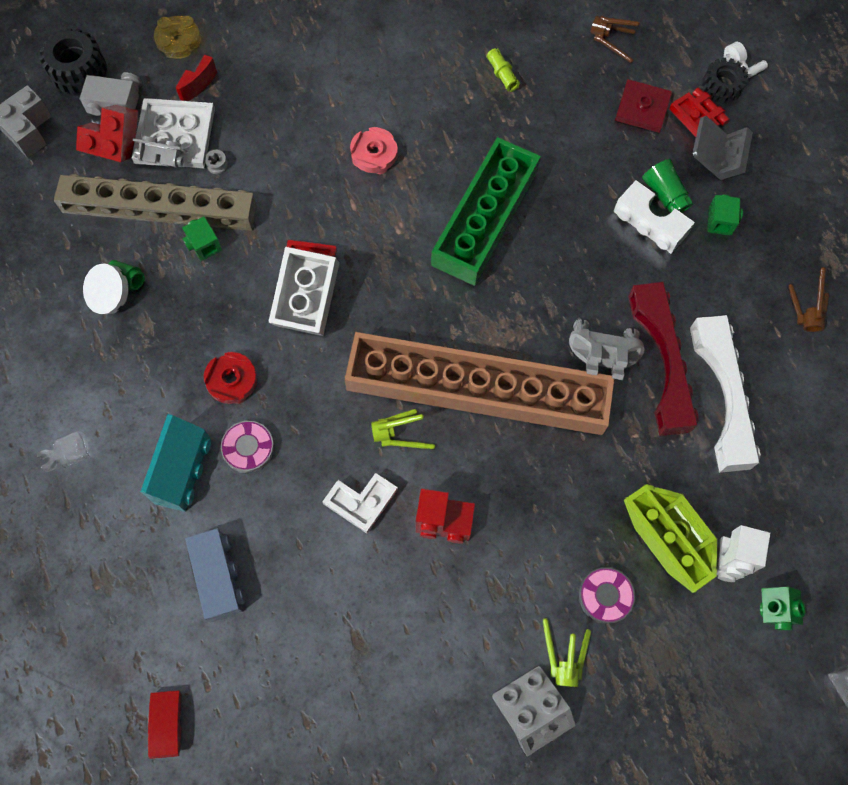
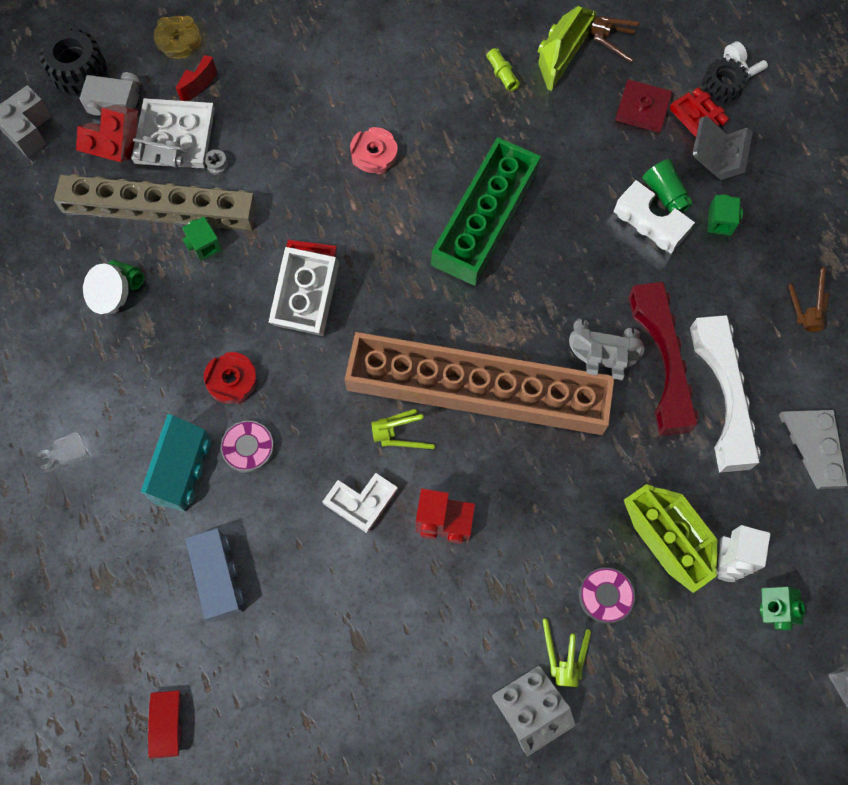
(564, 43): none -> lime wedge
(819, 444): none -> light grey wing

